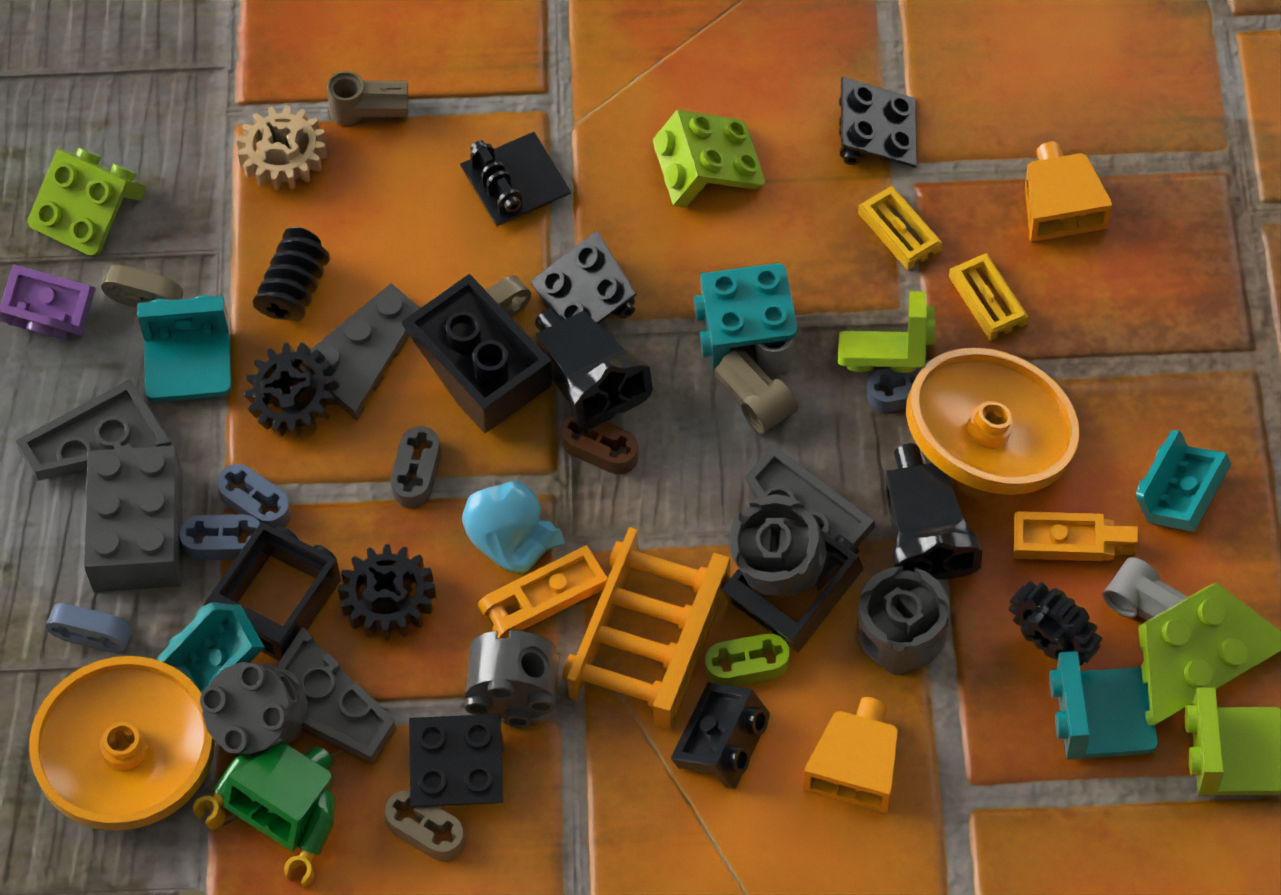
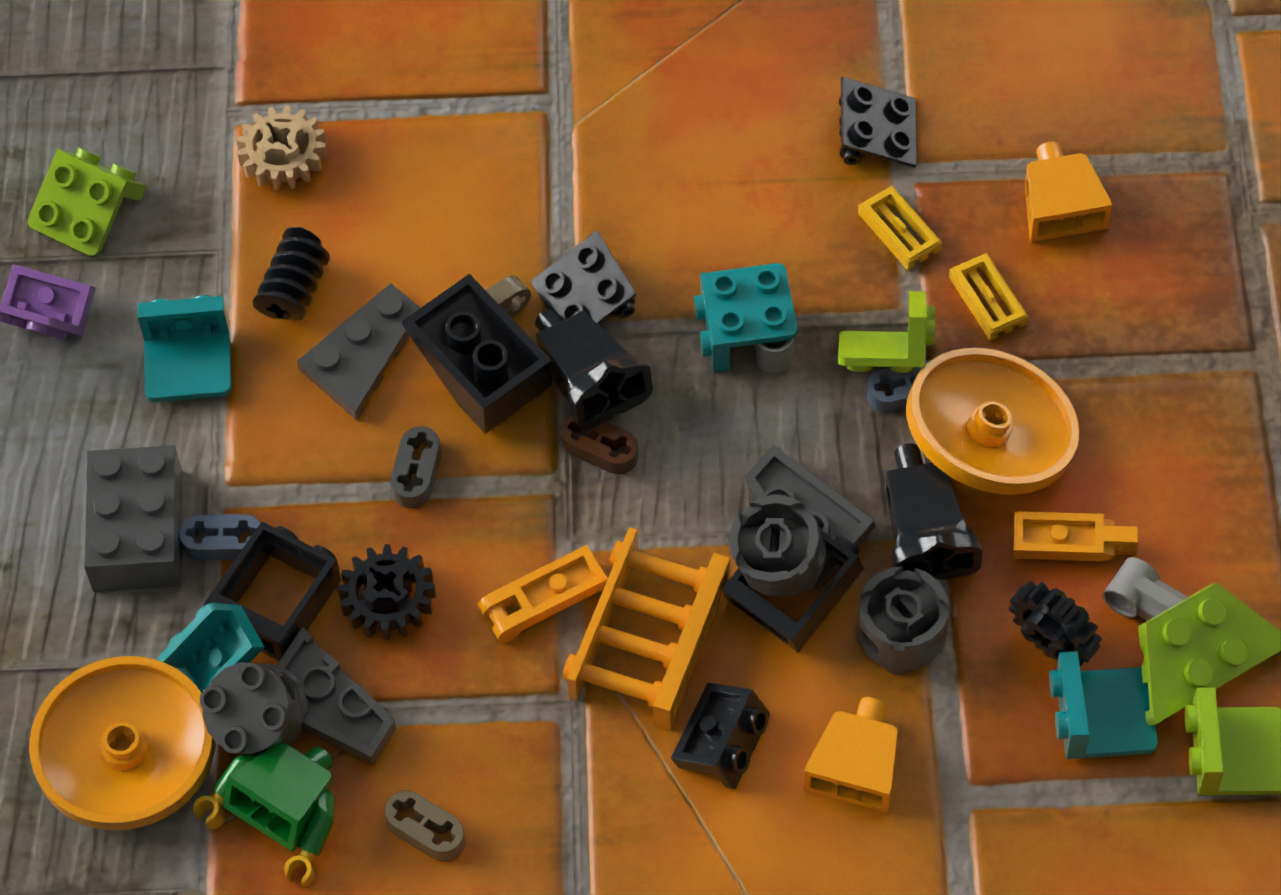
(89, 627): sand blue beam -> none
(107, 422): dark grey wing -> none
(137, 286): dark tan beam -> none
(259, 491): sand blue beam -> none
(305, 392): black gear -> none
(356, 98): dark tan piece -> none
(455, 760): black hinge -> none
(508, 526): medium azure piece -> none
(512, 677): dark grey brick -> none
(514, 177): black hinge -> none
(705, 150): lime bracket -> none
(747, 660): lime beam -> none
(760, 399): dark tan piece -> none
(1181, 483): teal bracket -> none

